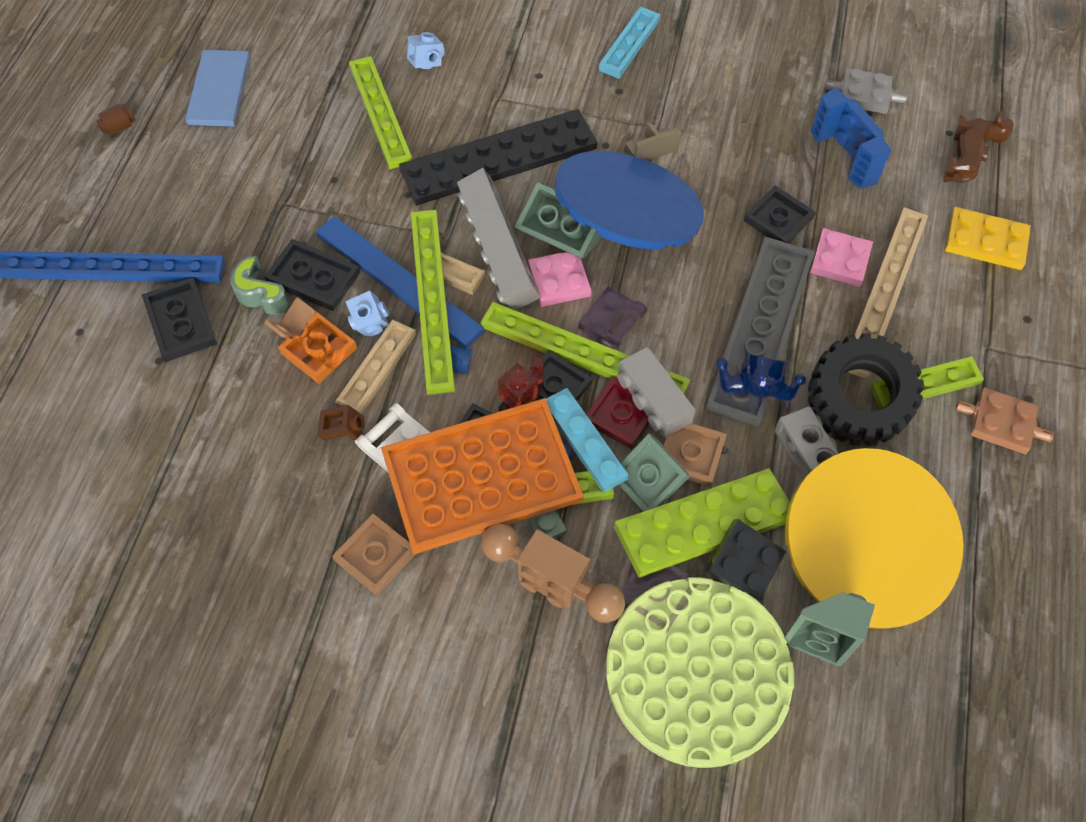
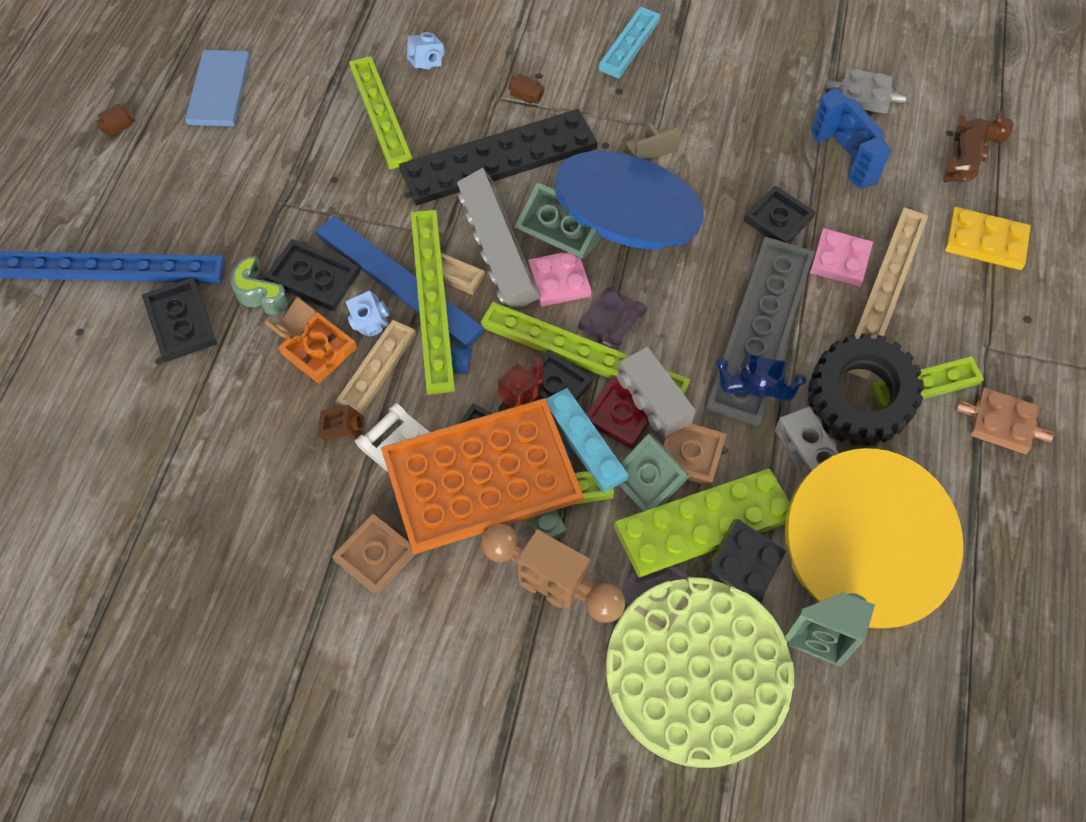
(526, 89): none -> reddish brown brick

